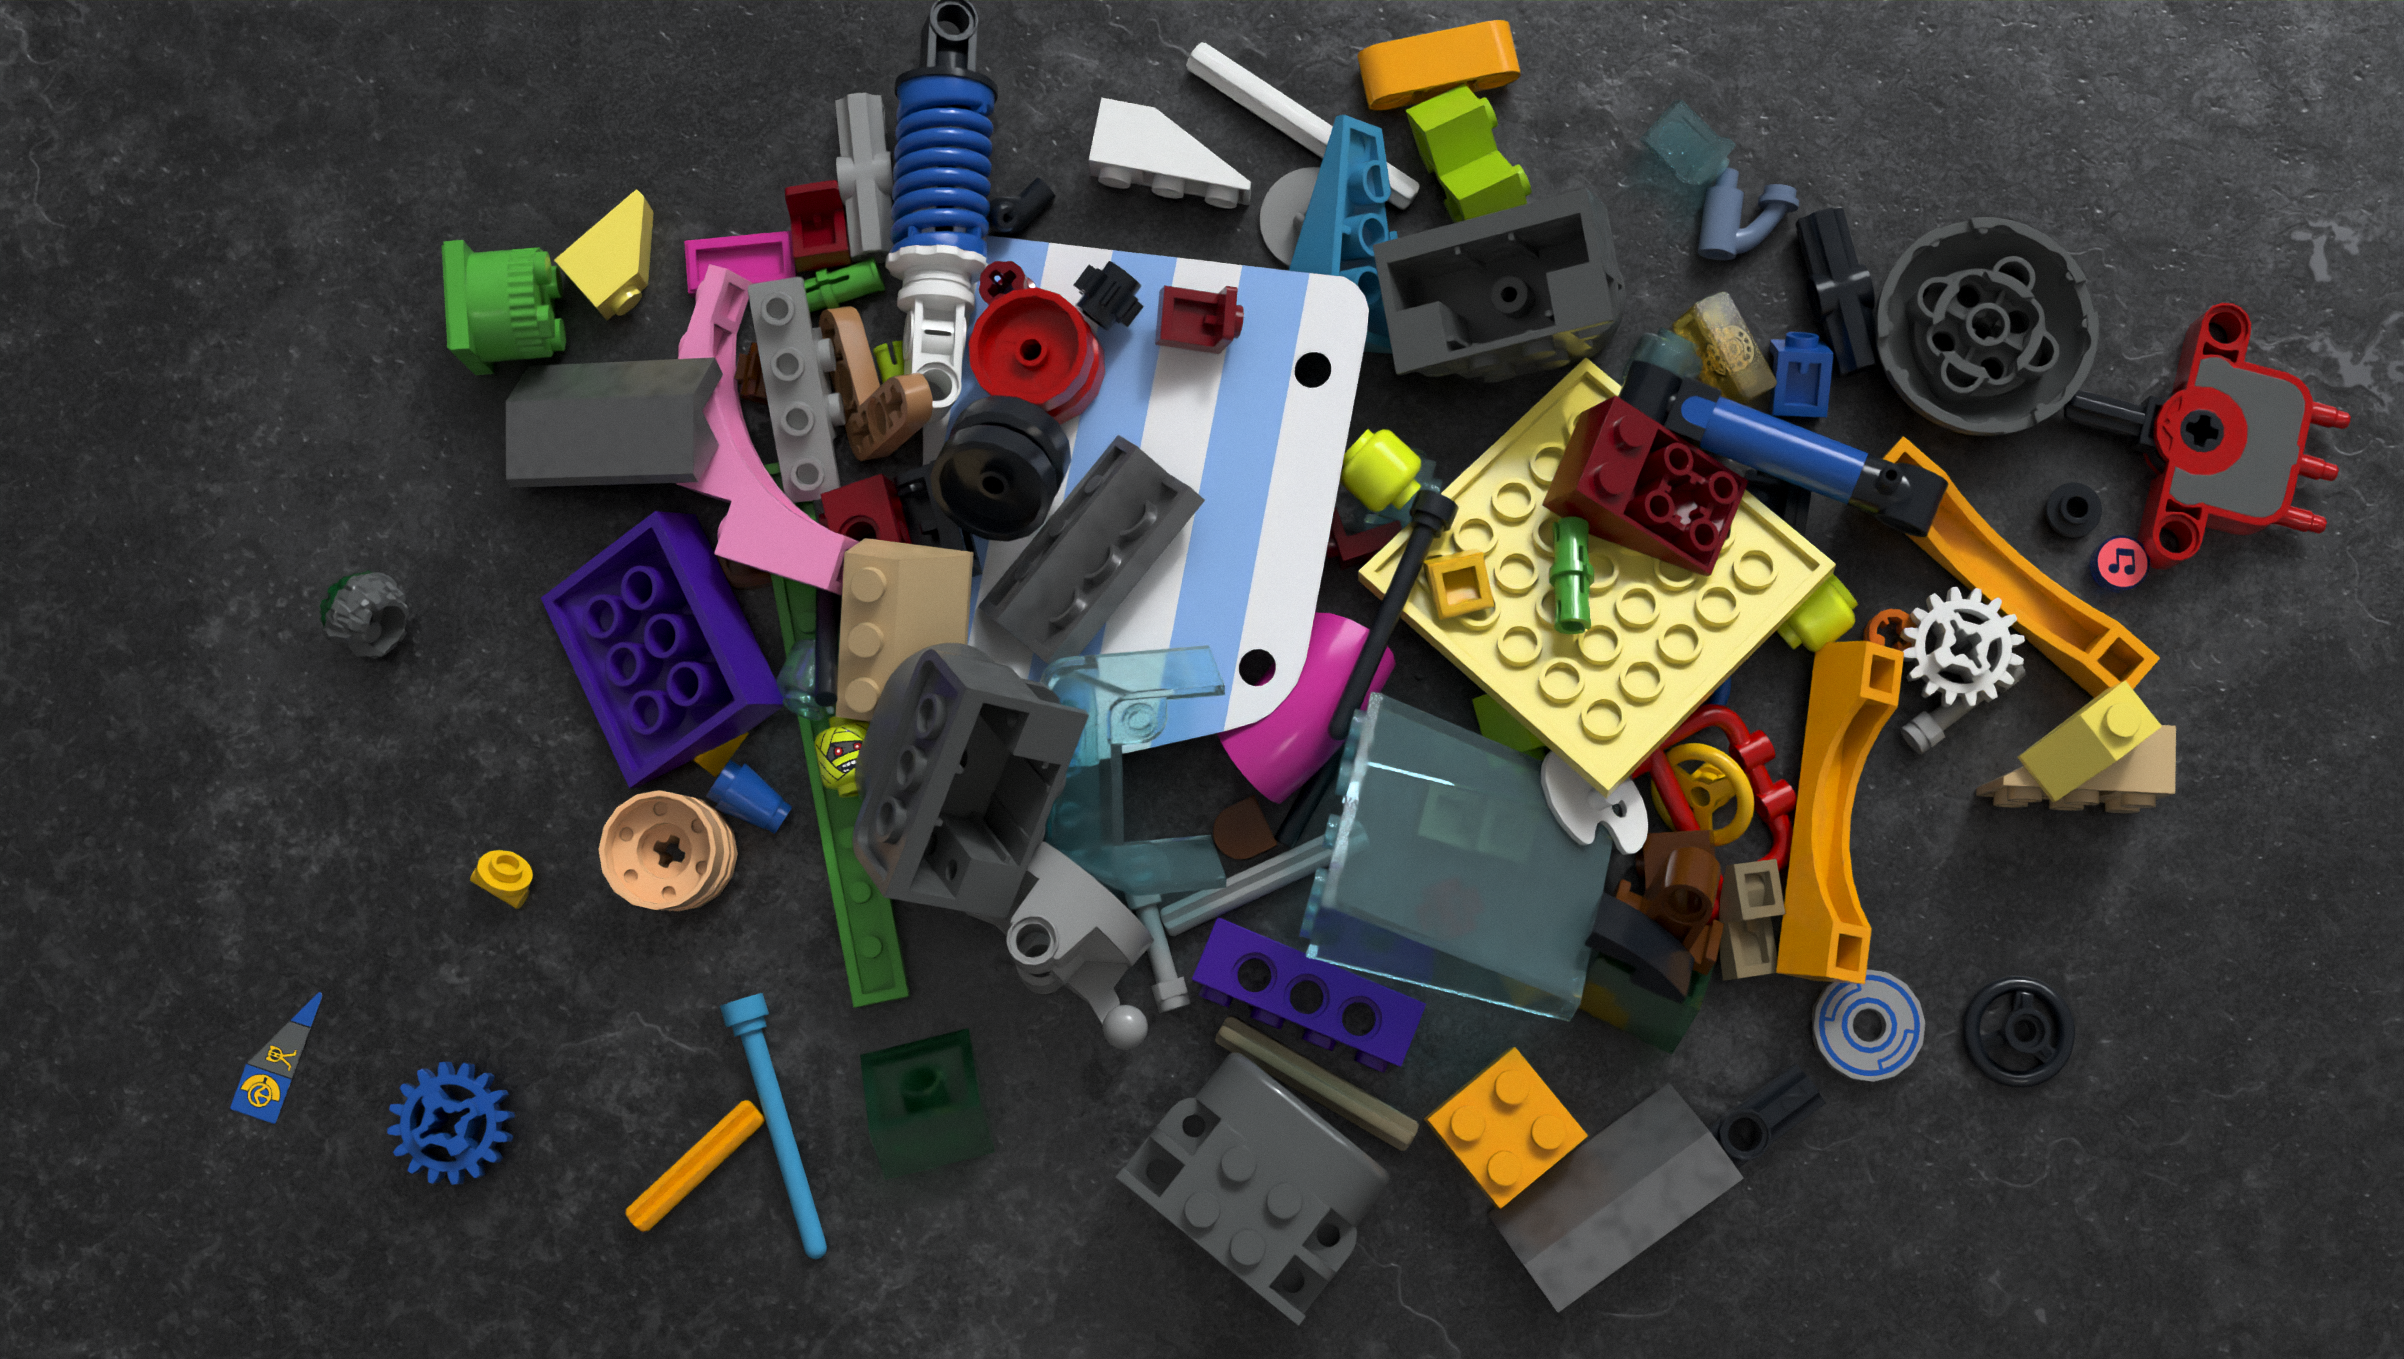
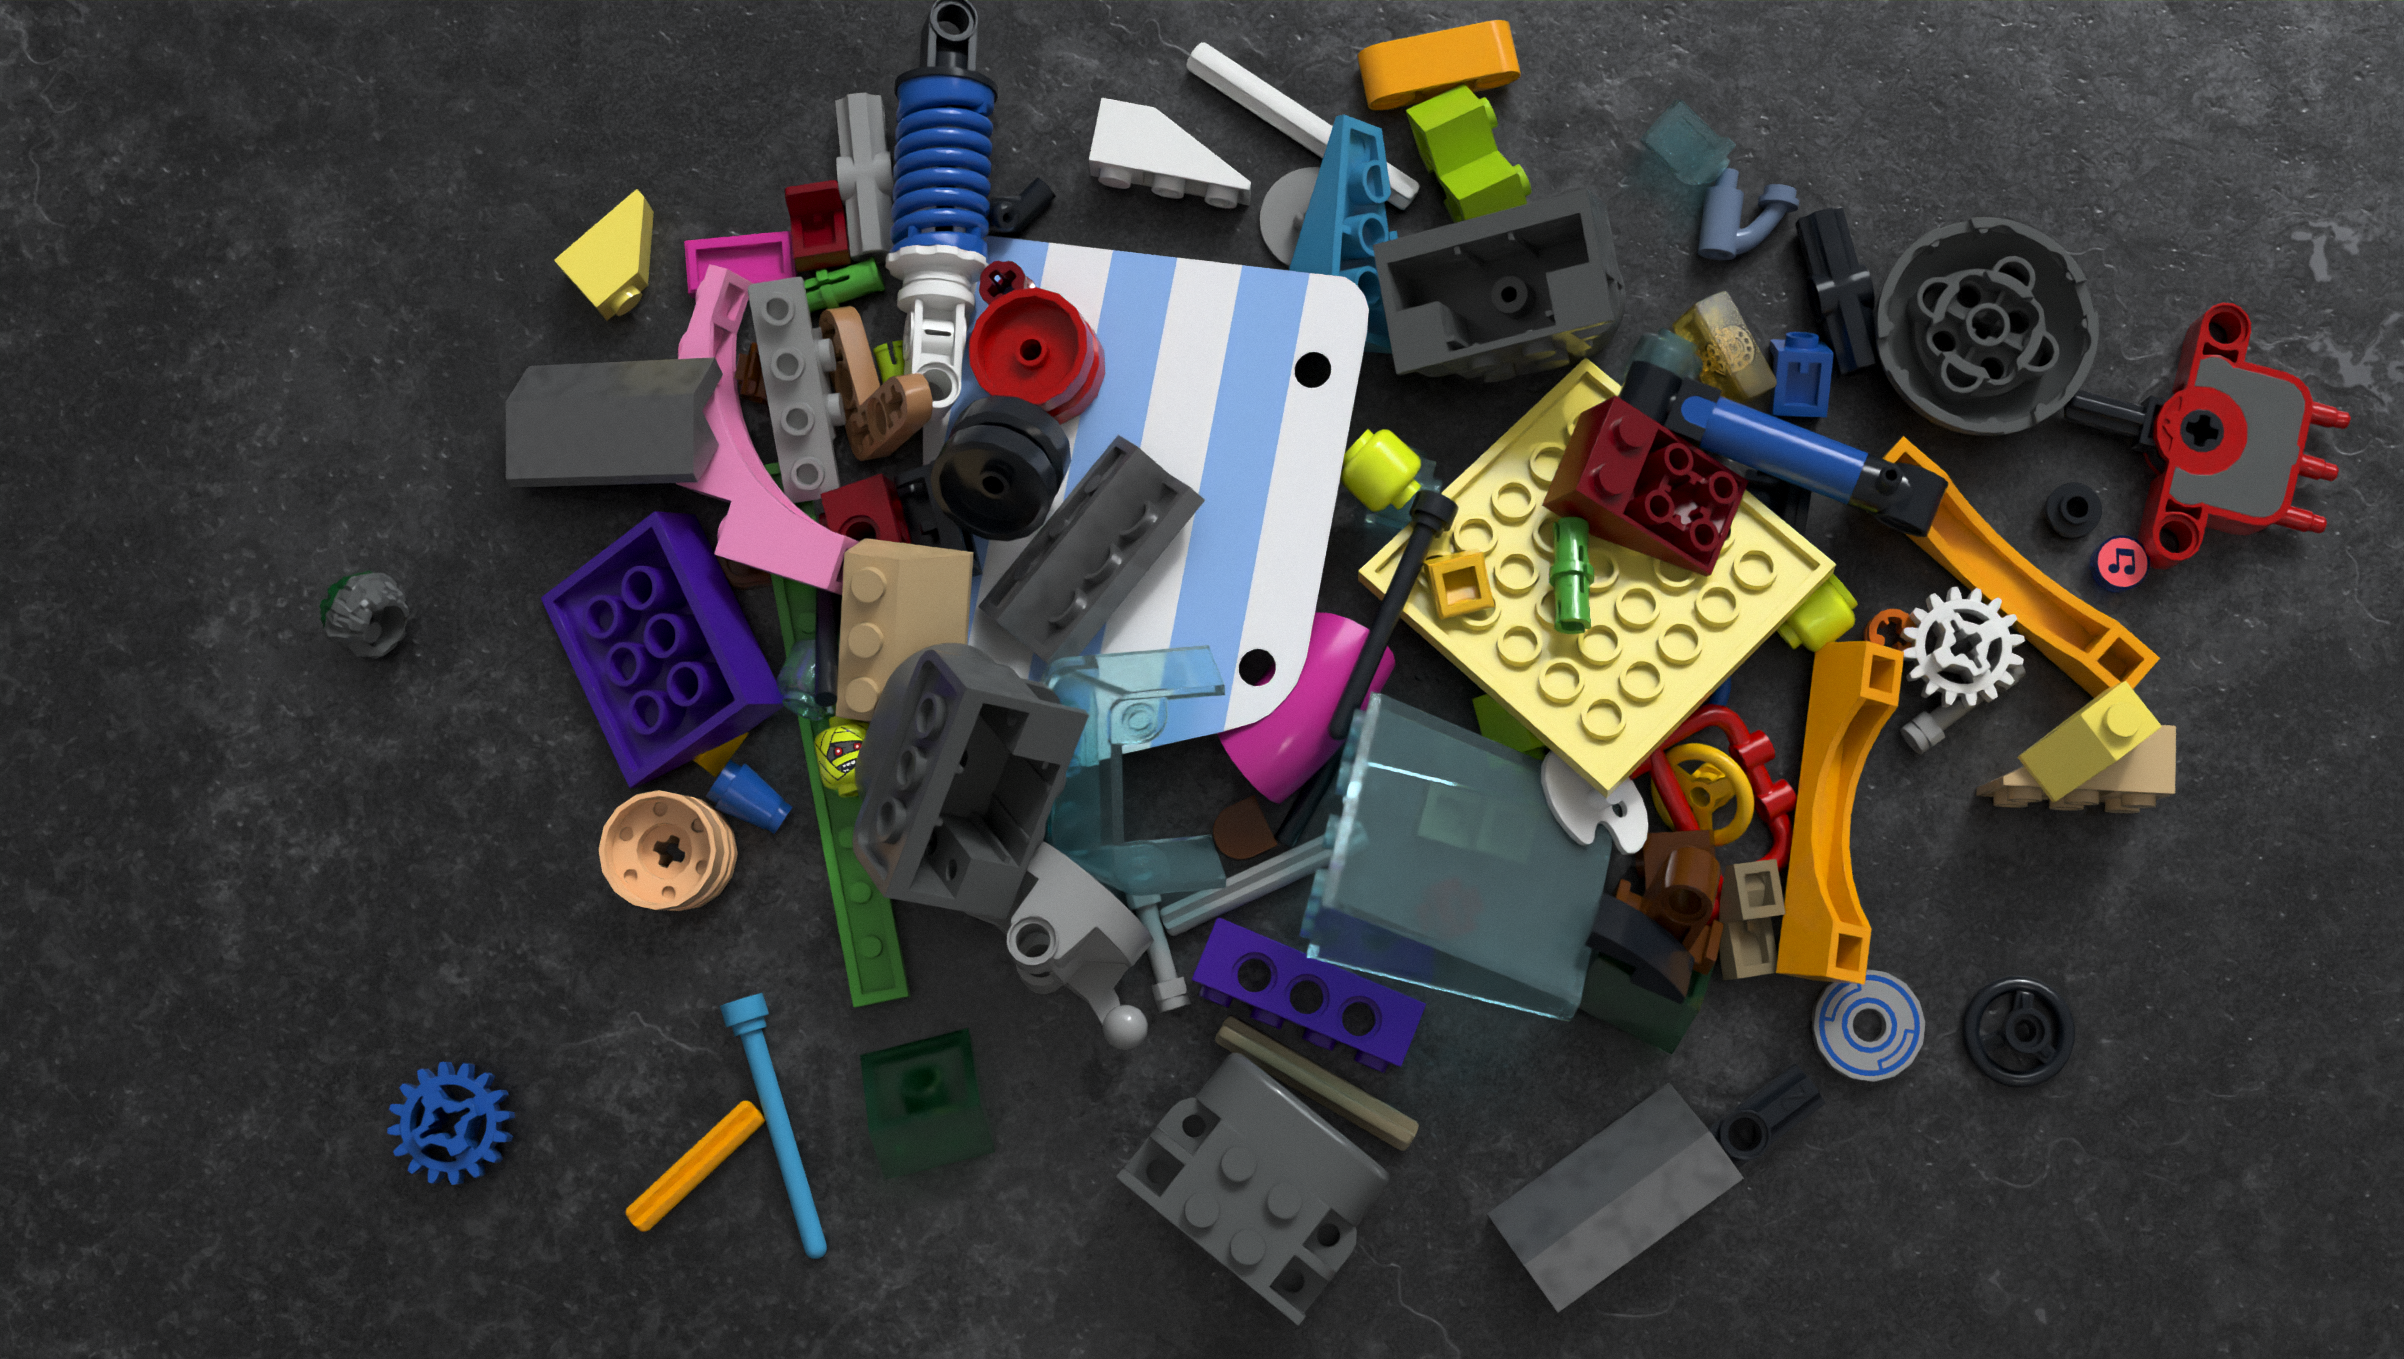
(272, 1068): sticker -> none
(500, 305): bright green piece -> none
(504, 876): yellow plate -> none
(1108, 295): black gear -> none
(1198, 319): dark red bracket -> none
(1359, 547): dark red bracket -> none
(1505, 1127): light orange brick -> none

